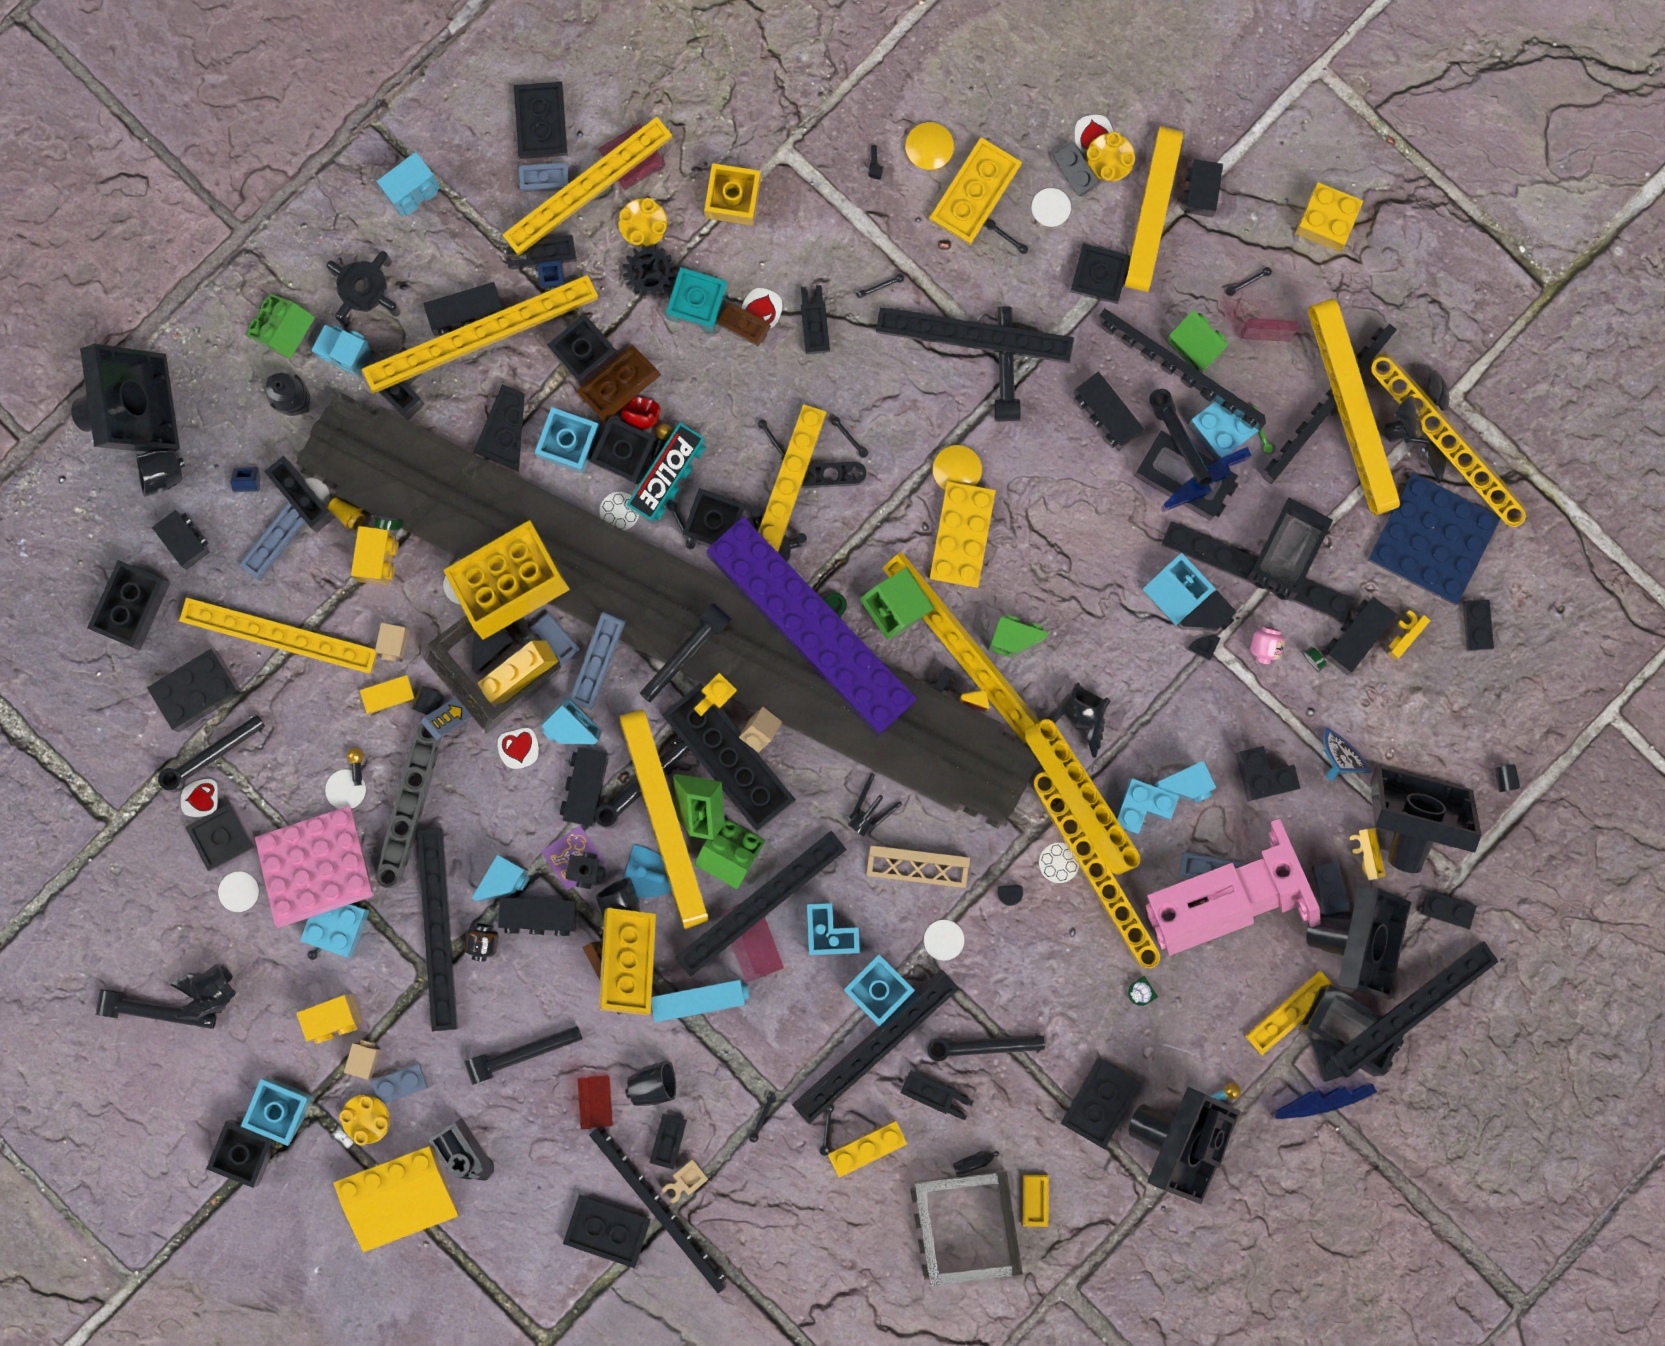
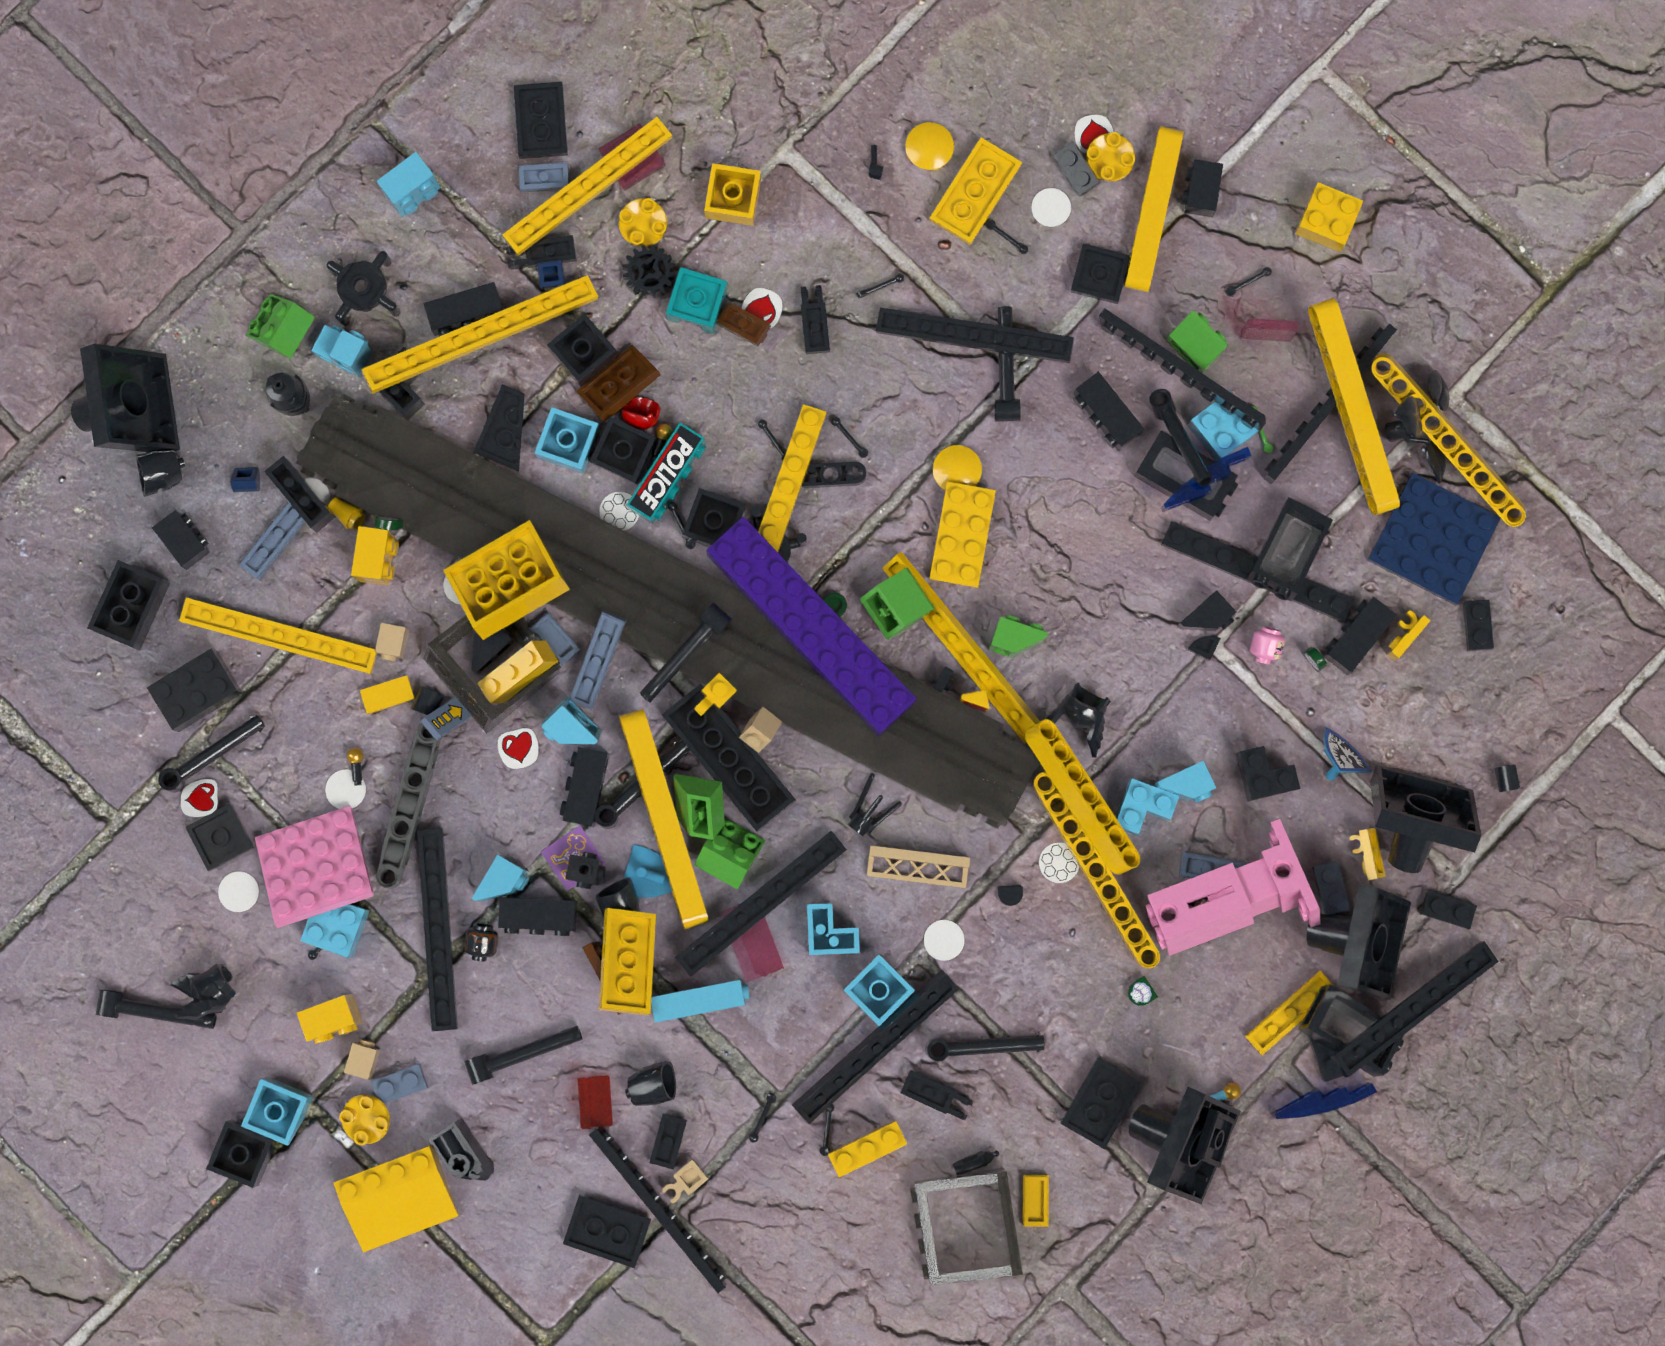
(1178, 589): medium azure slope -> none

